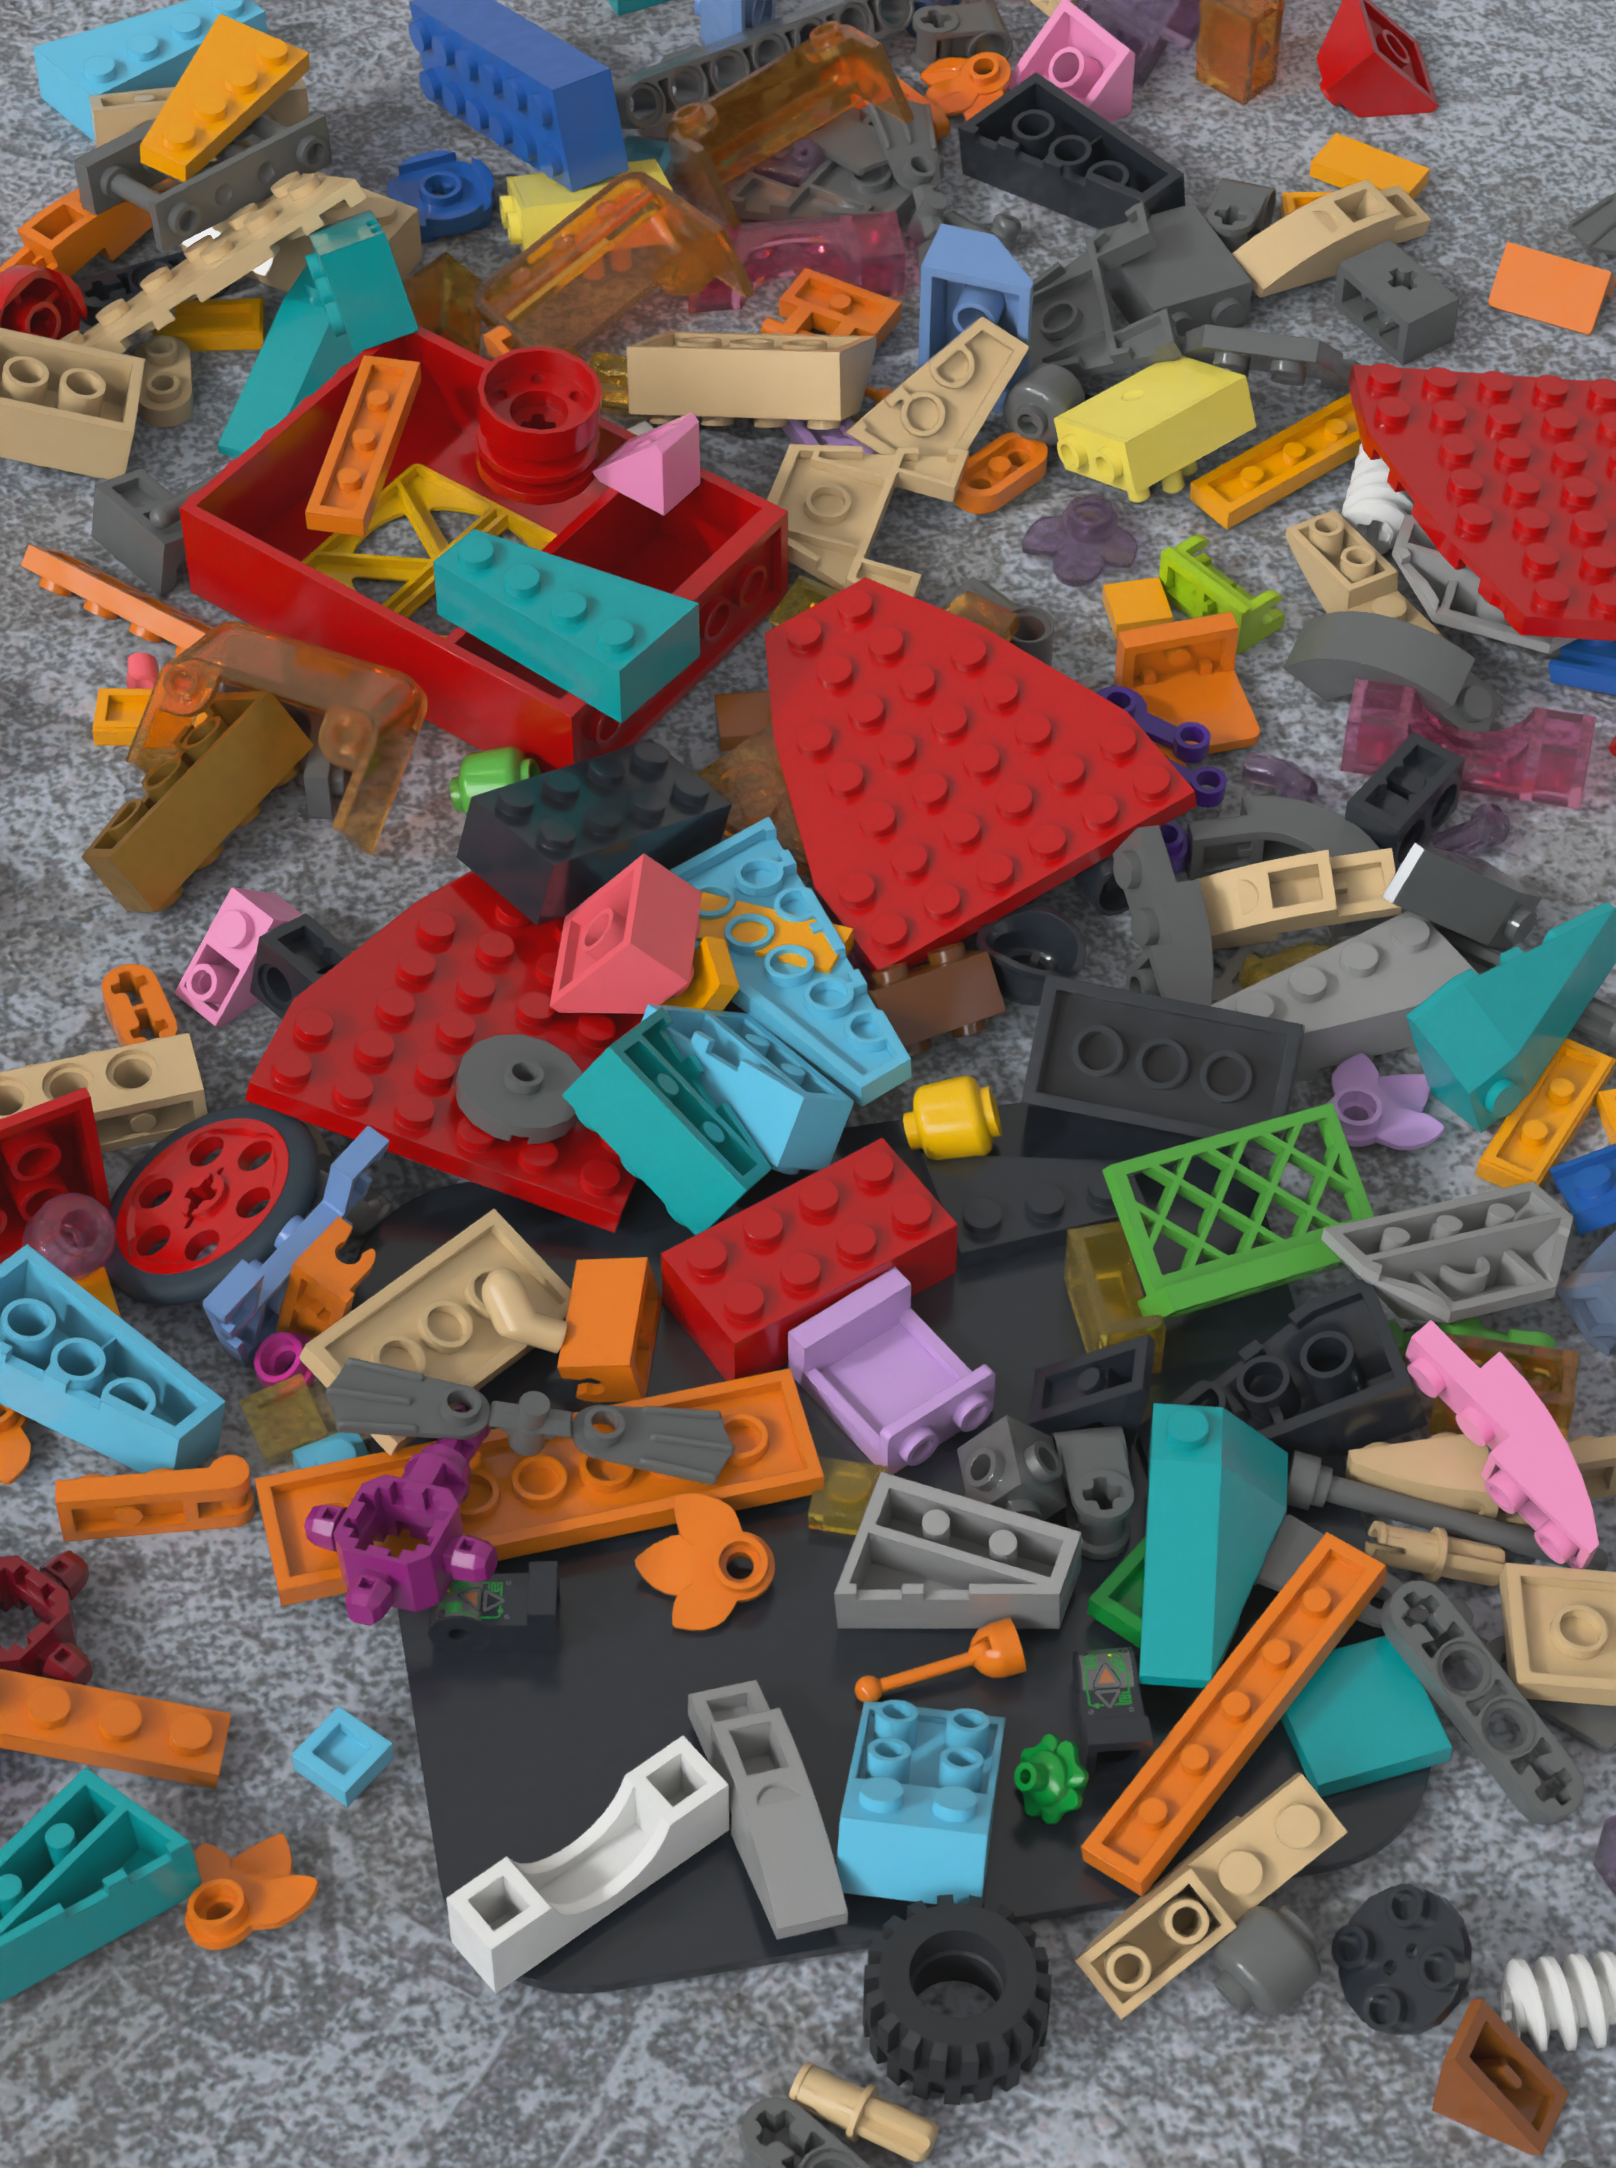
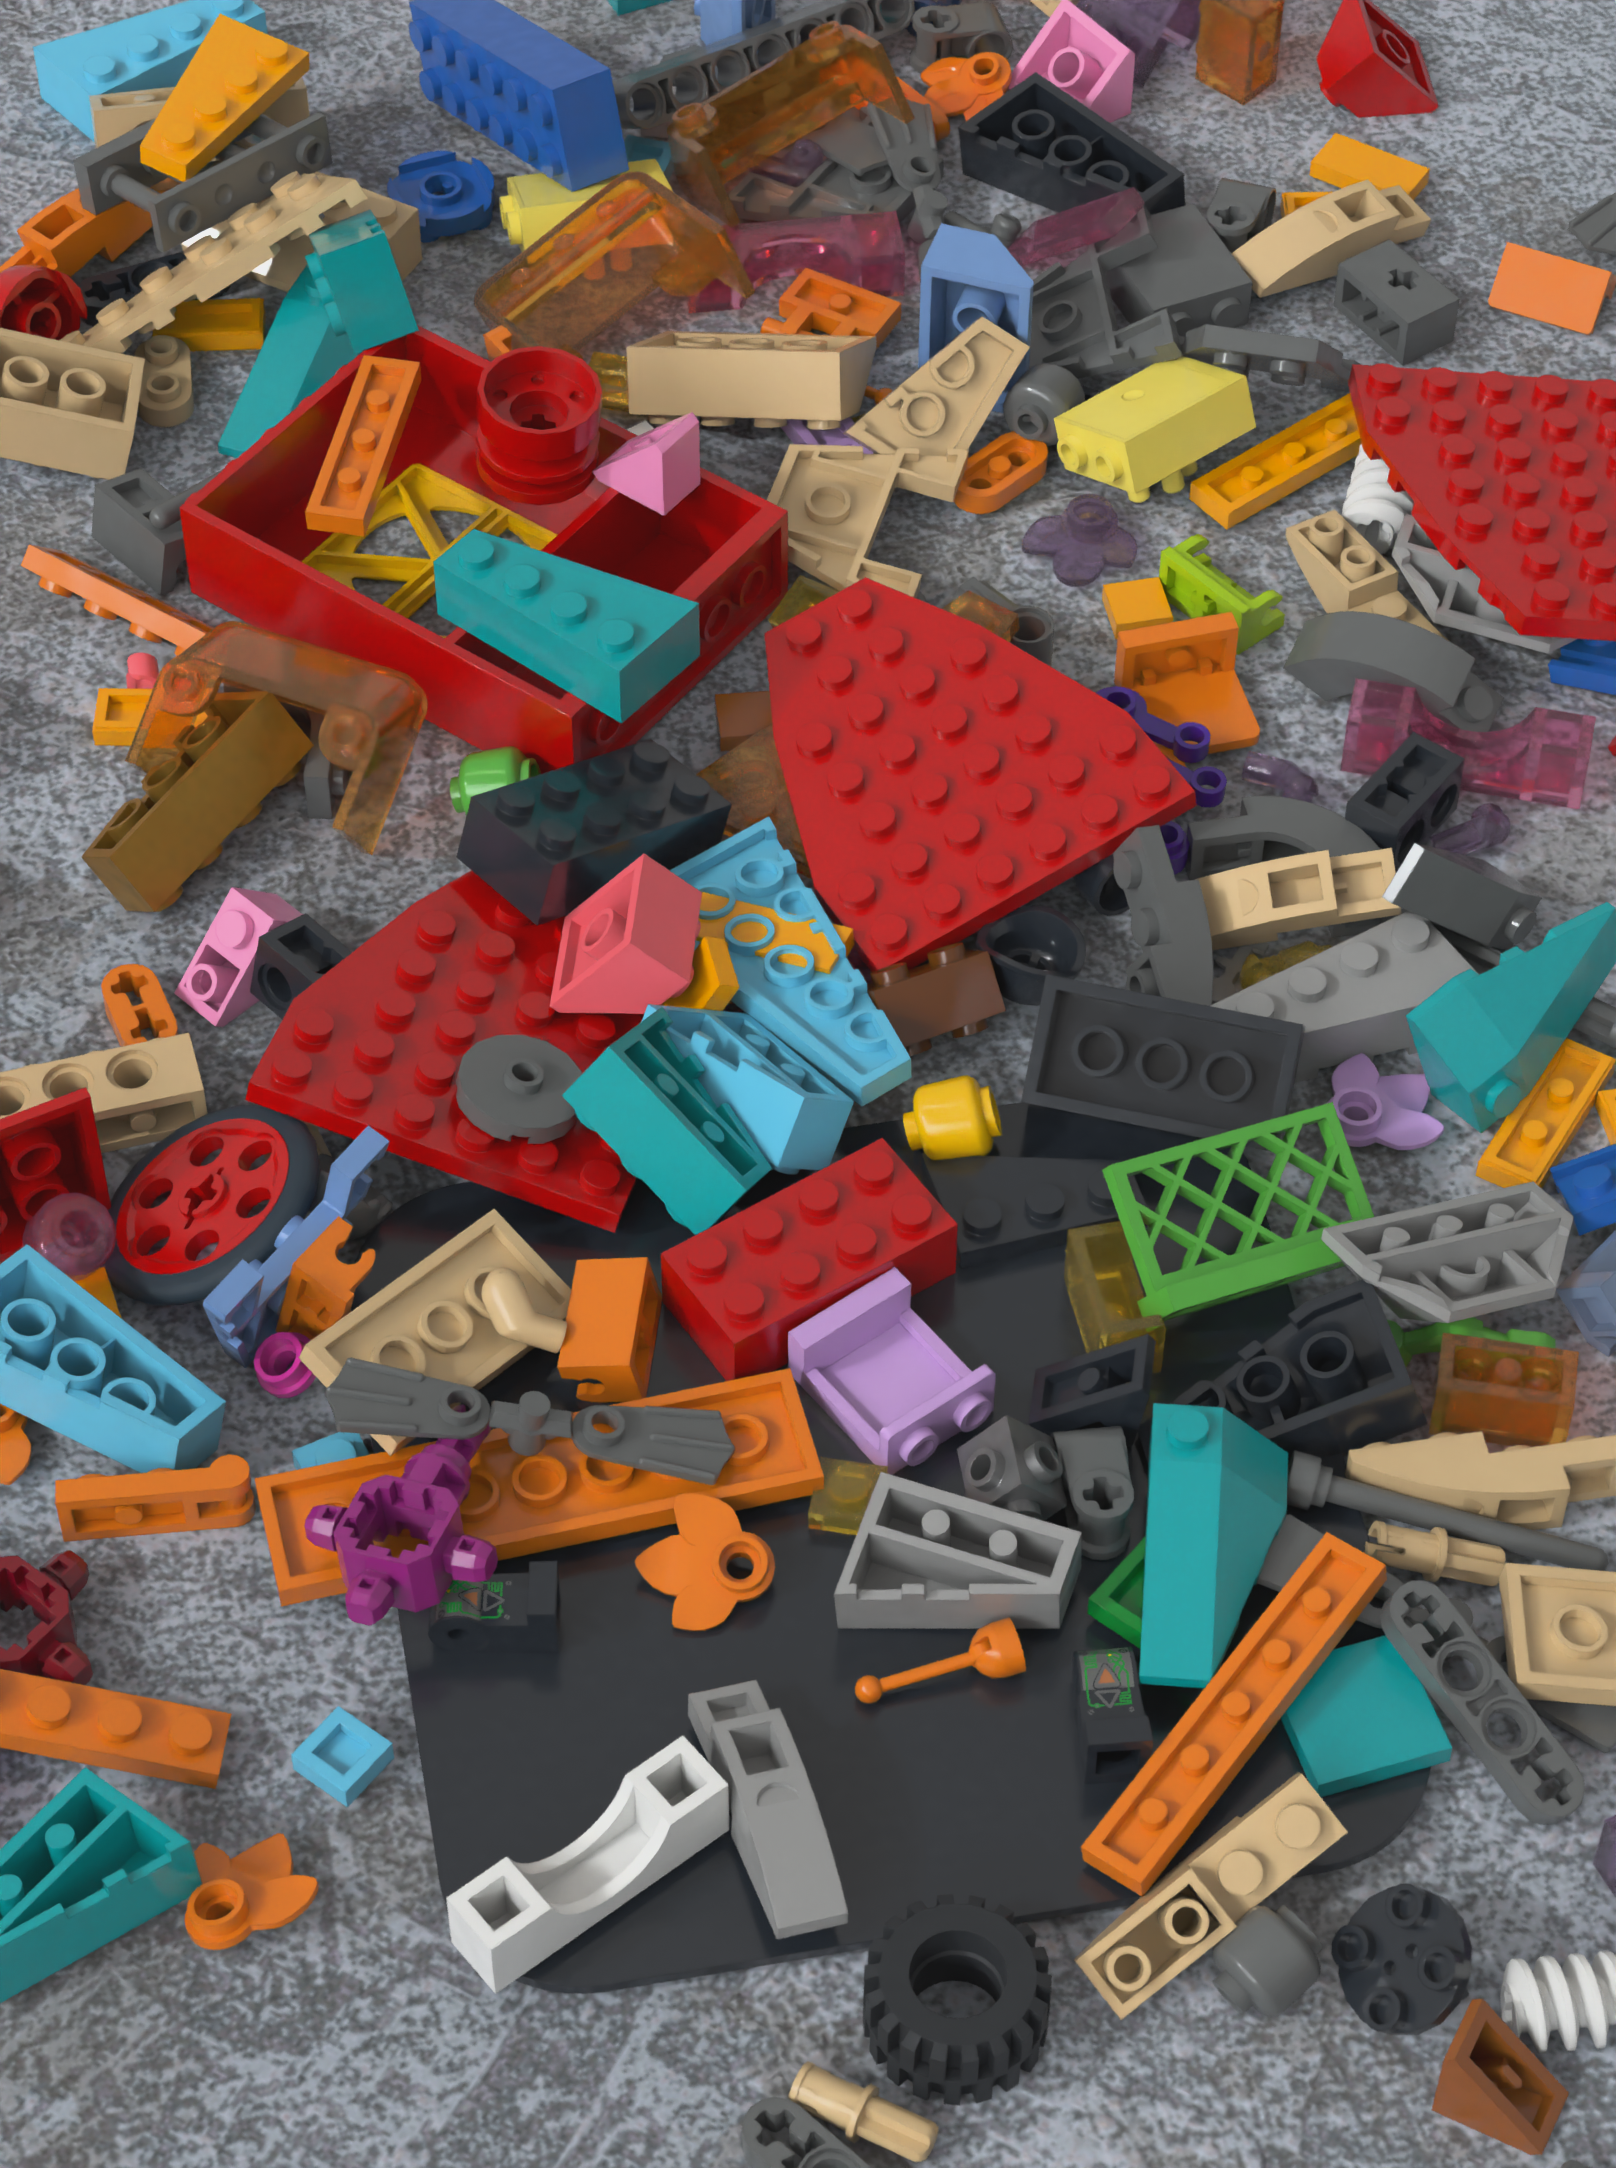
(283, 1418): clear yellow plate -> none
(444, 301): clear orange brick -> none
(919, 1803): medium azure slope -> none
(1051, 1778): green plant -> none
(1076, 227): none -> clear pink tile
(1529, 1458): bright pink slope -> none

